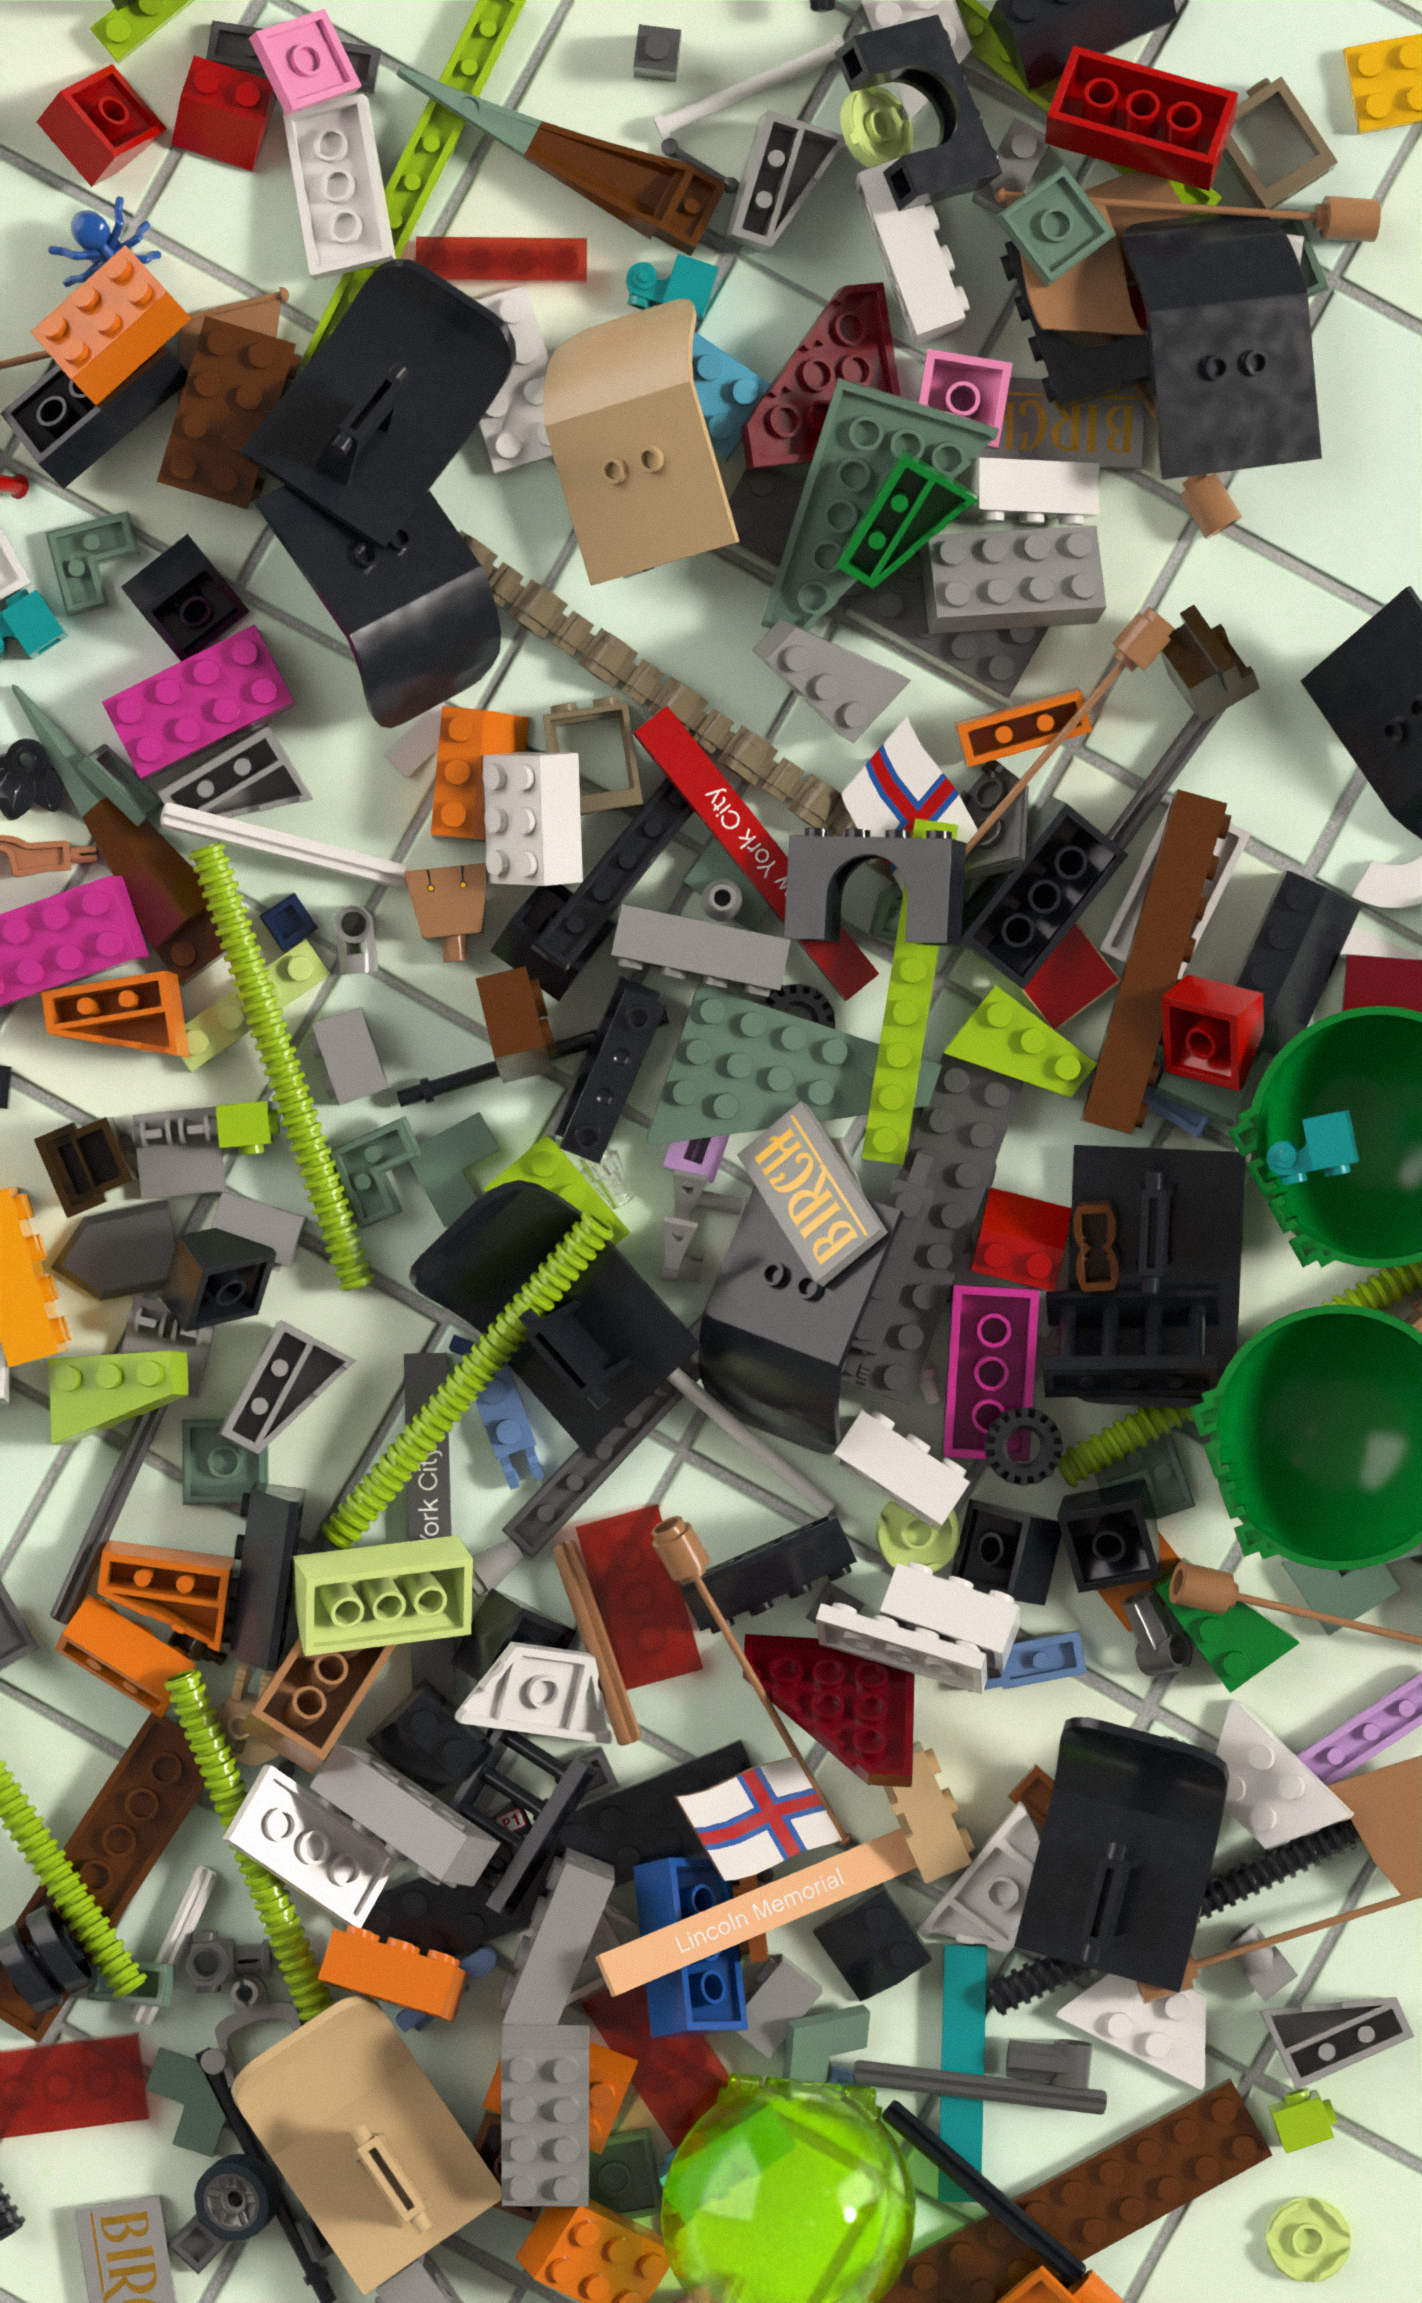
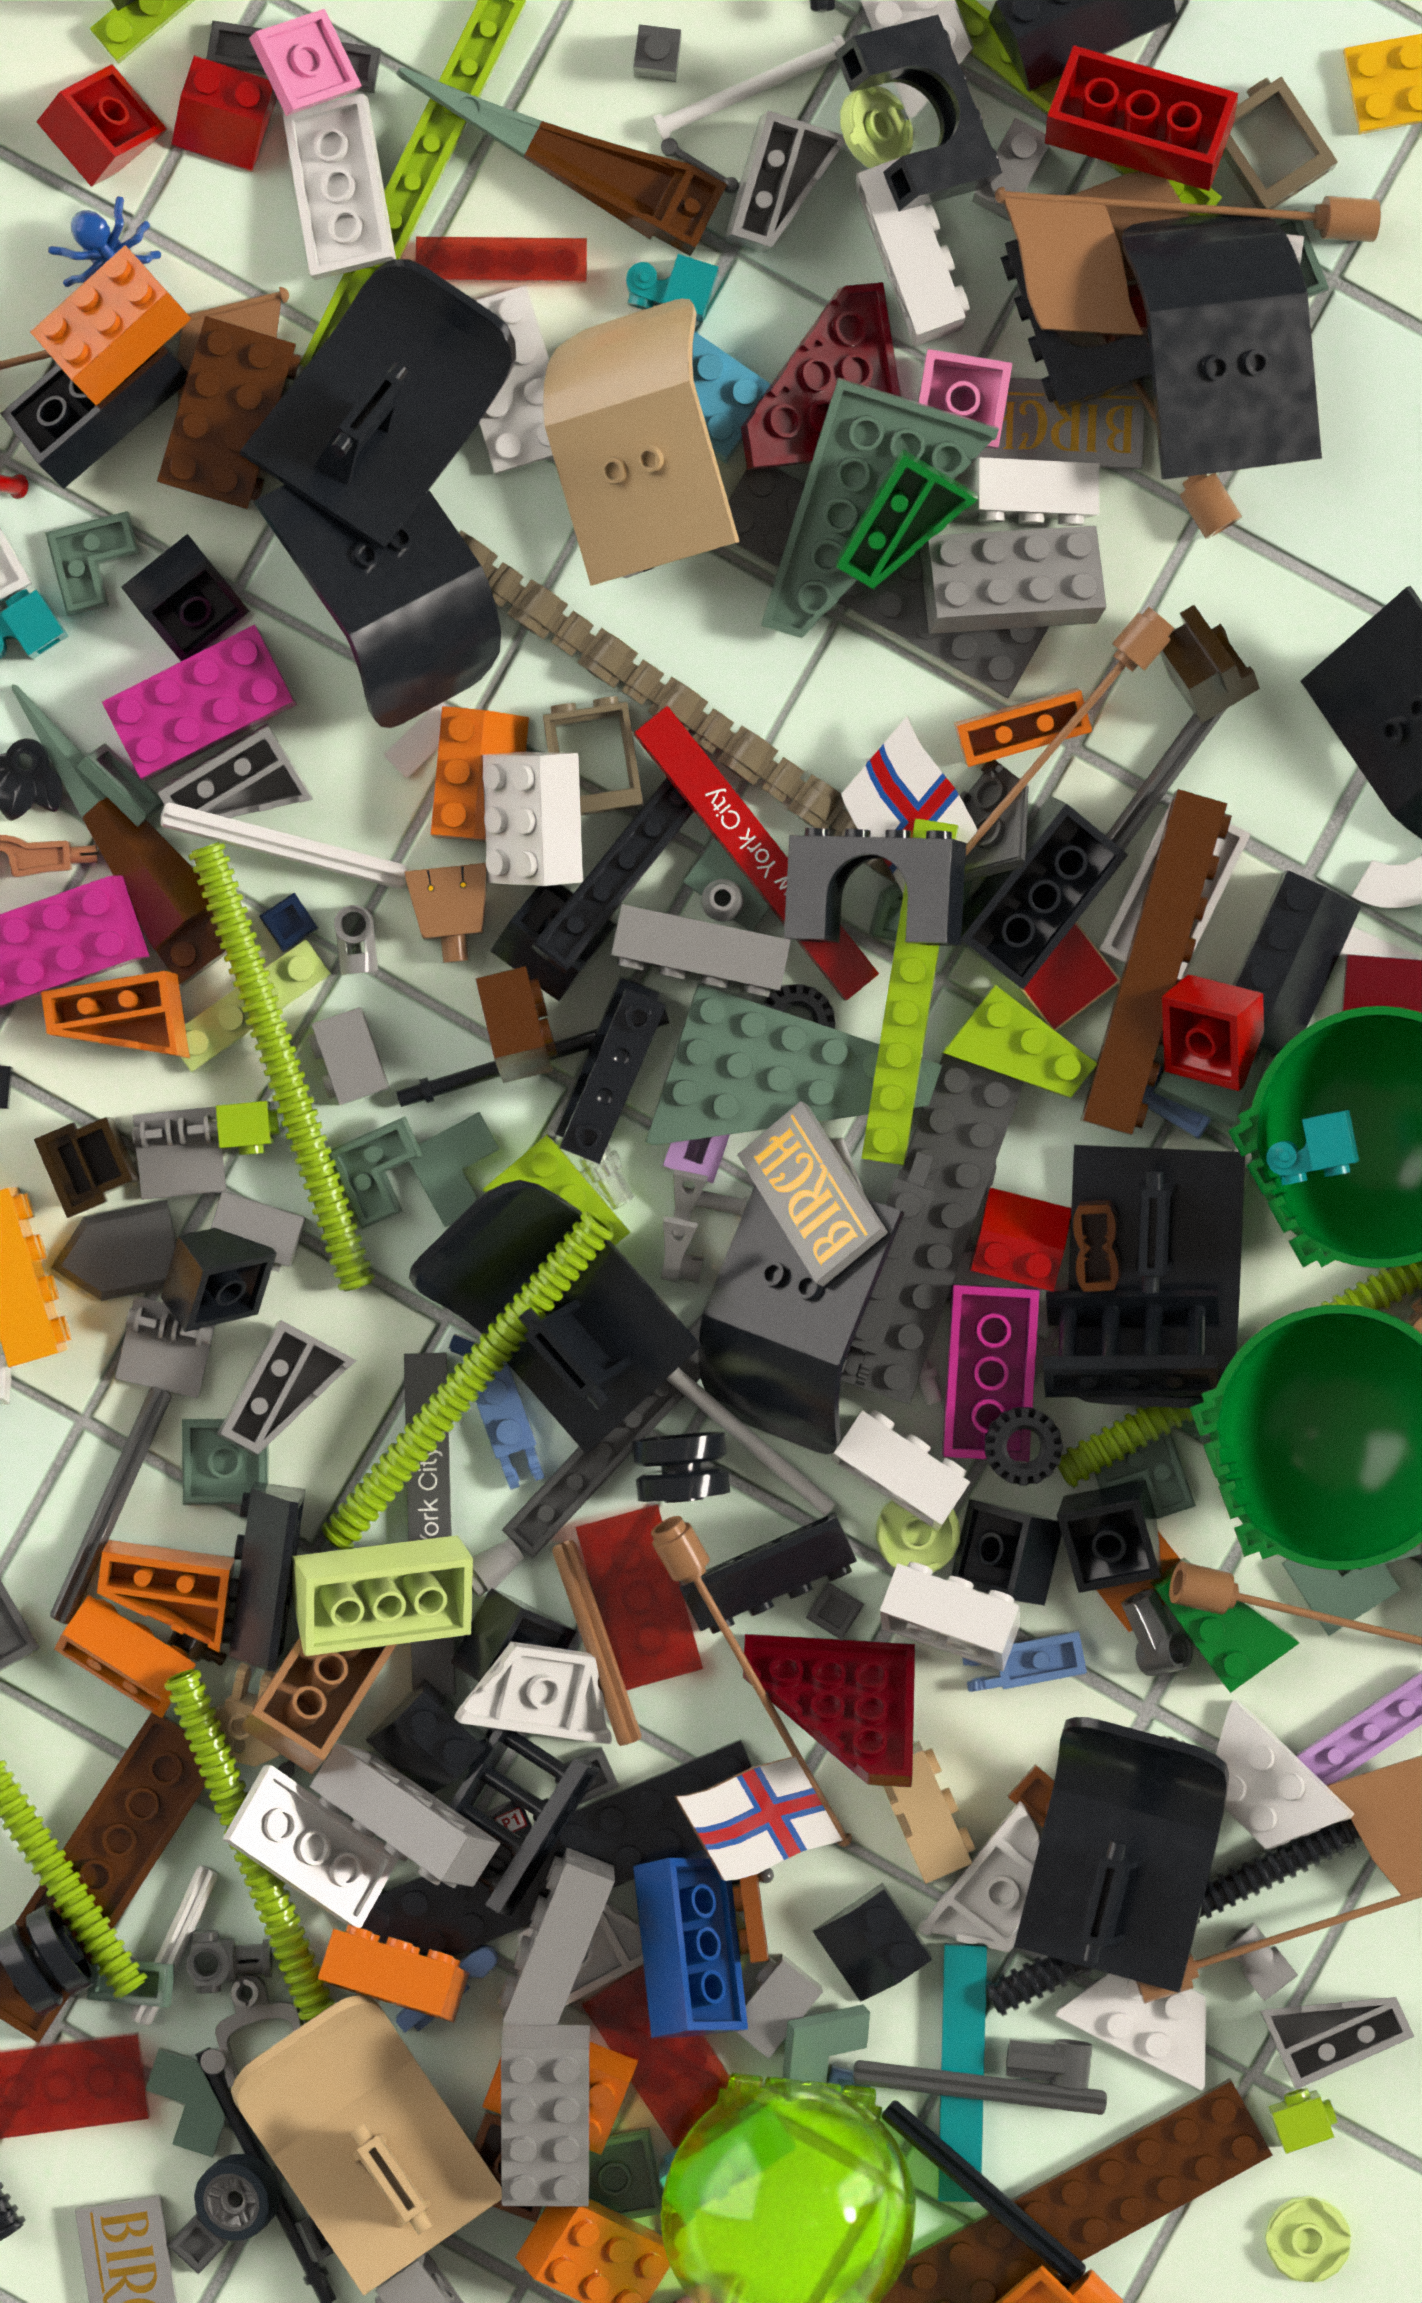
(108, 1389): lime wedge -> none
(680, 1462): none -> black wheel
(755, 1912): light nougat tile -> none
(832, 680): light grey wedge -> none
(900, 1648): white plate -> none
(1055, 226): sand green tile -> none

